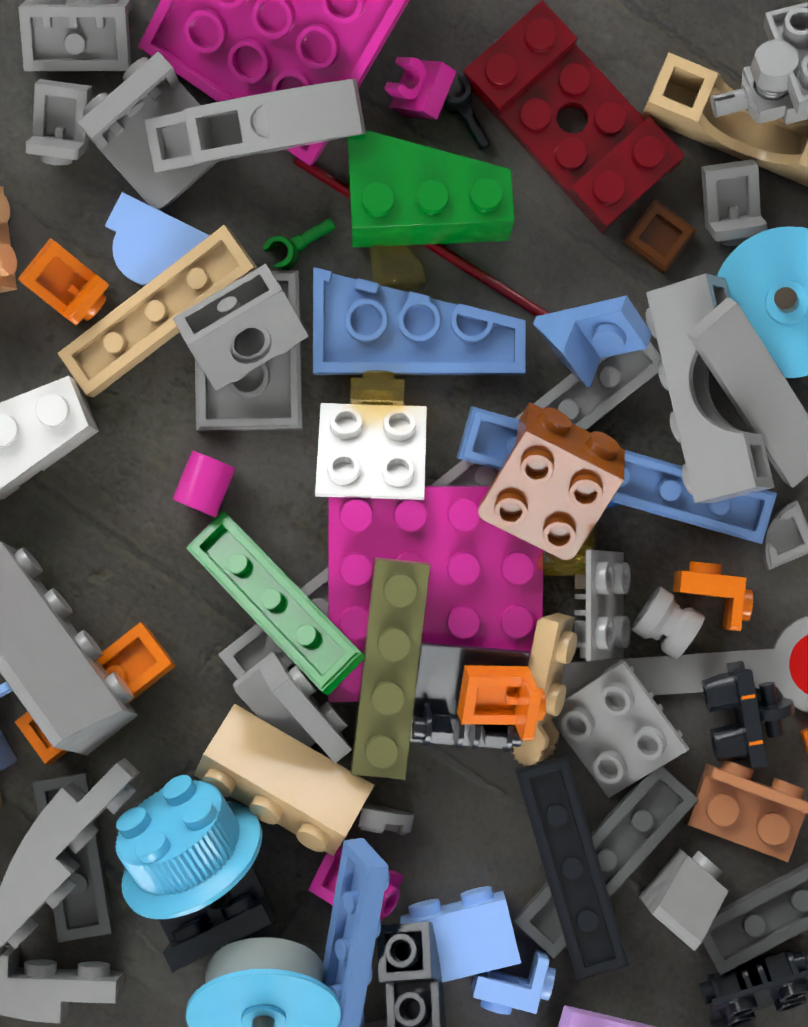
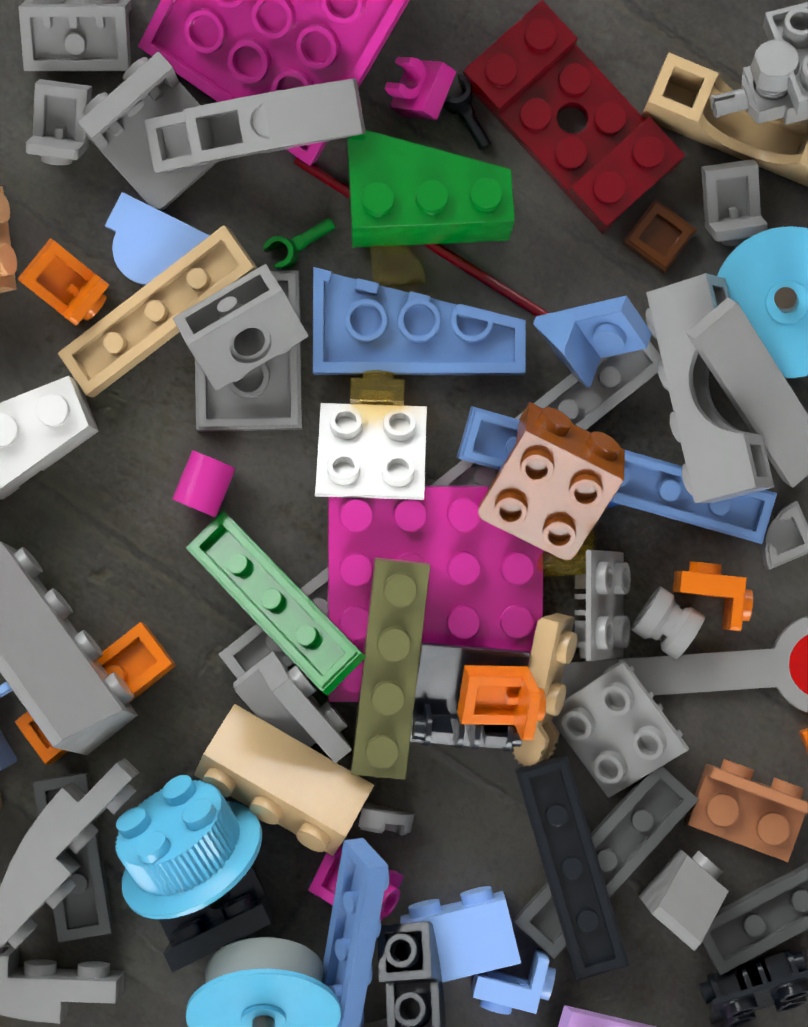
(745, 738): black hips -> none

